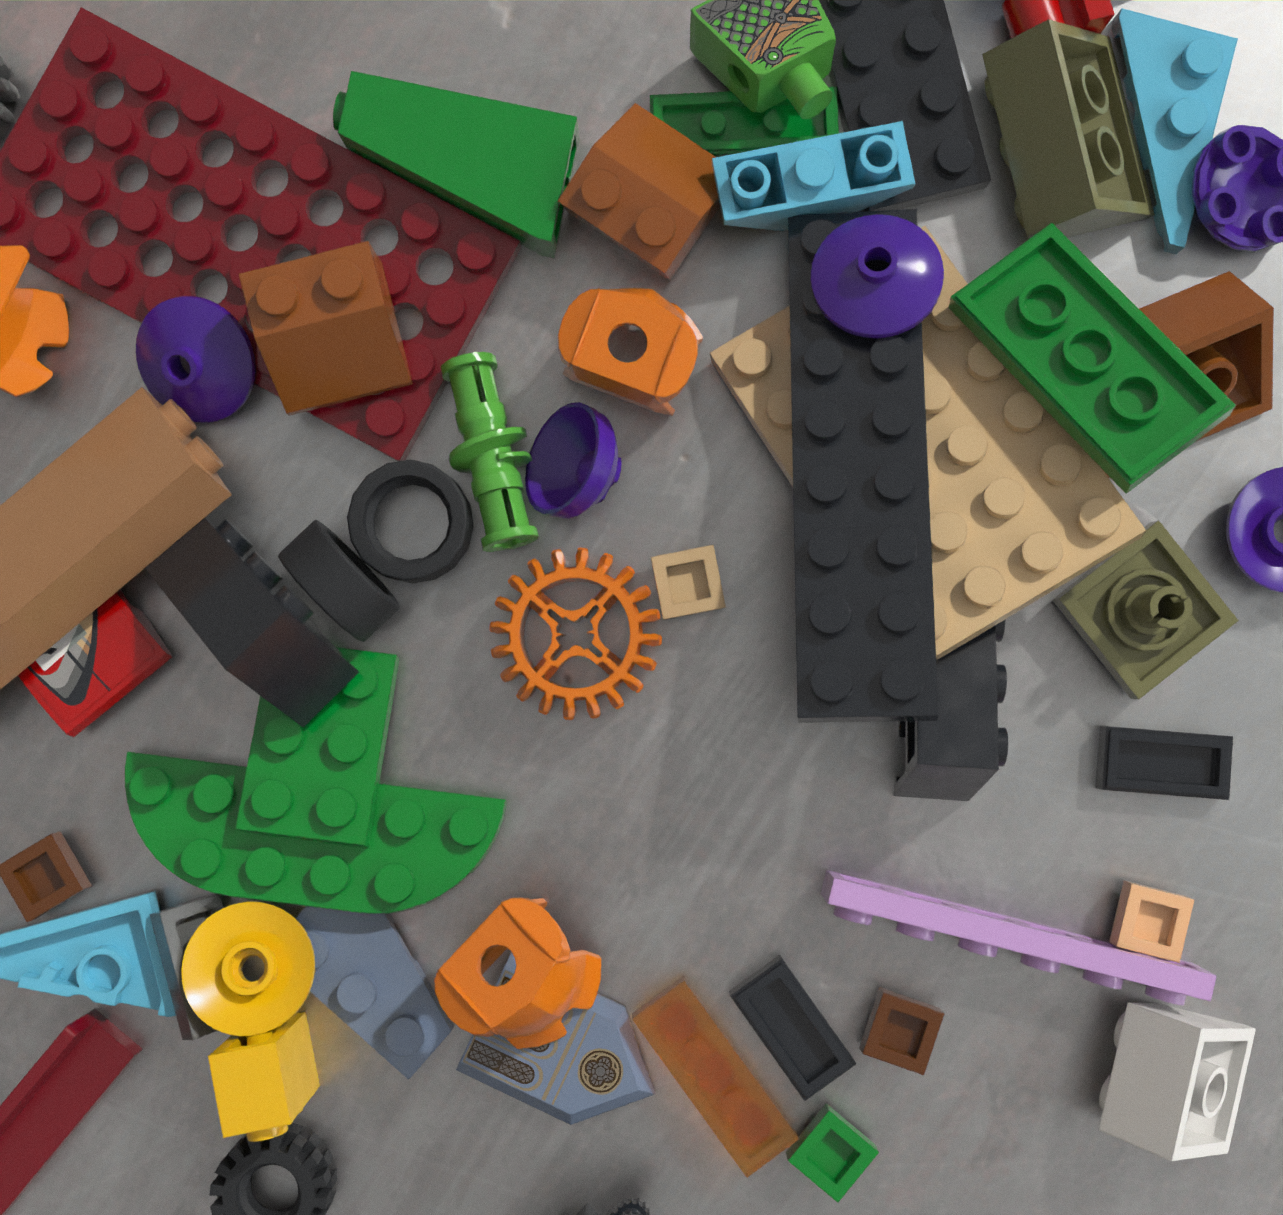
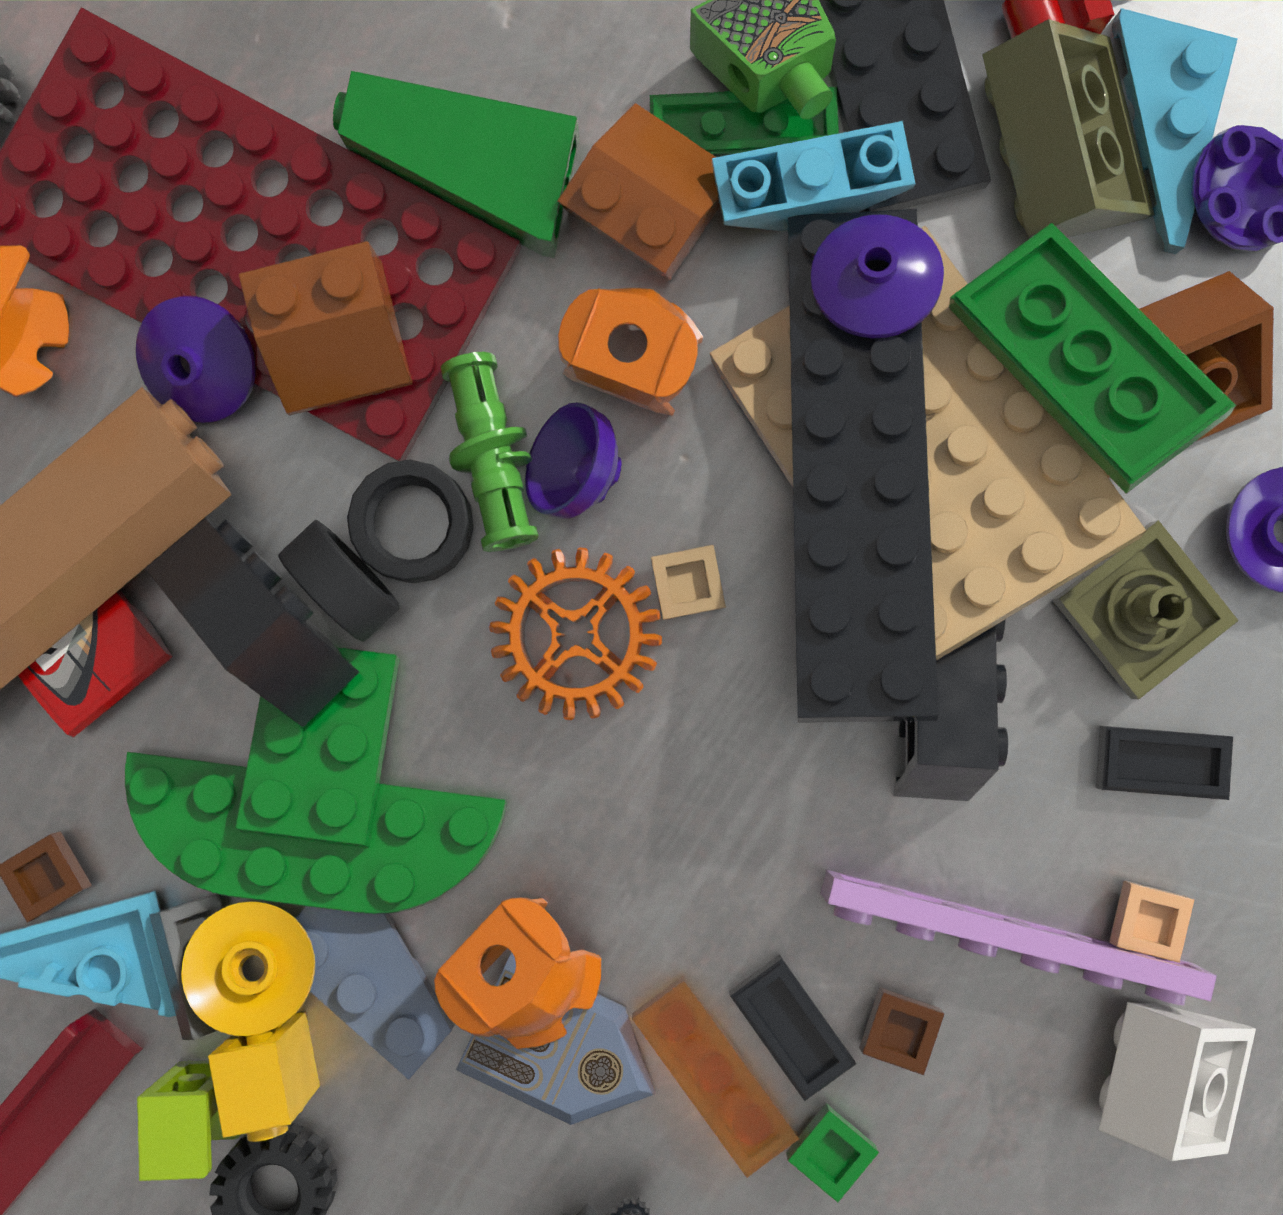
(178, 1123): none -> lime panel

